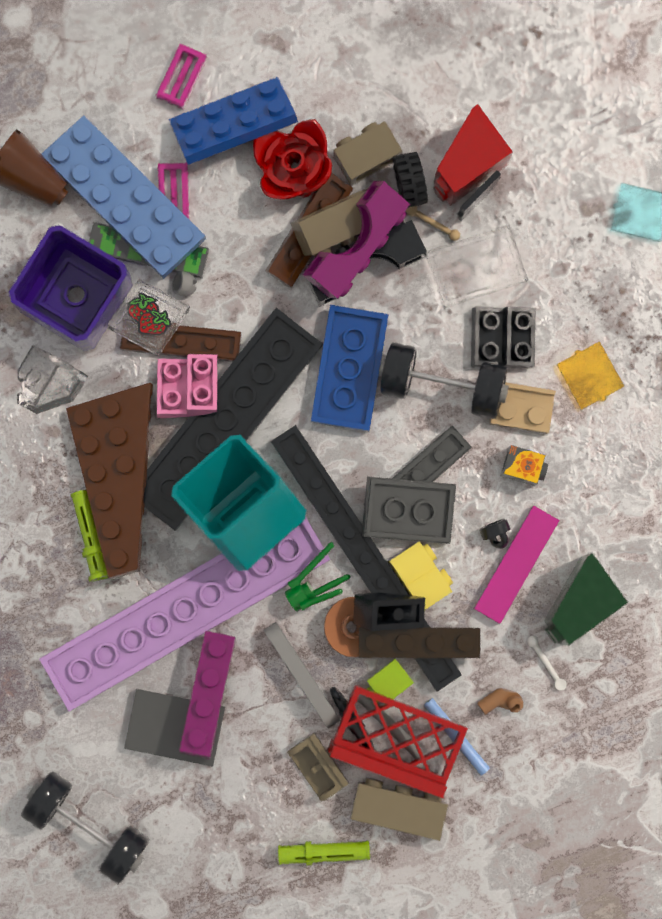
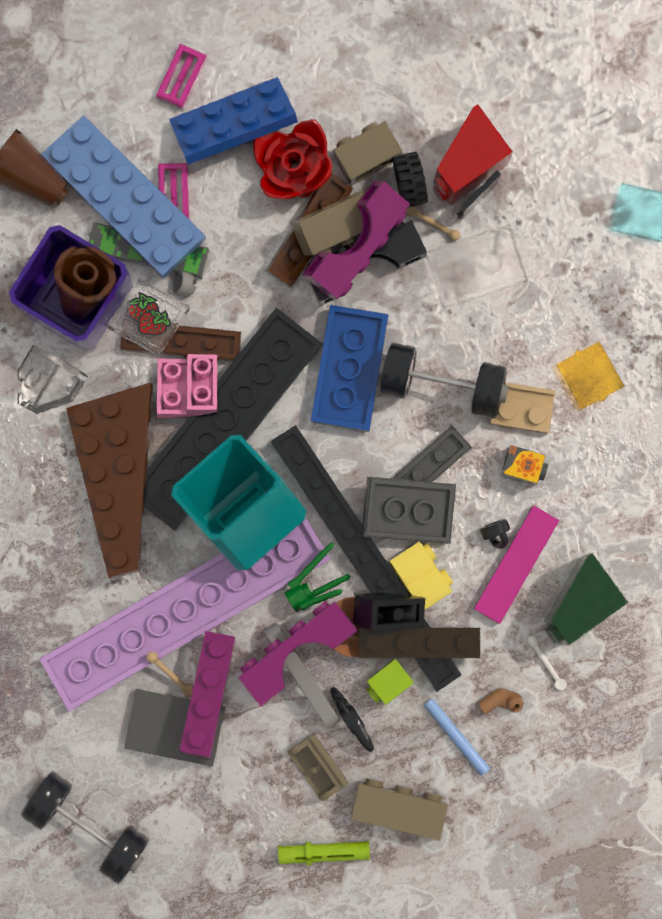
(83, 280): none -> reddish brown cone
(92, 549): lime pin -> none
(152, 657): none -> tan hinge
(265, 677): none -> magenta arch
(387, 765): red fence -> none
(398, 733): light grey bar -> none
(503, 336): black slope -> none

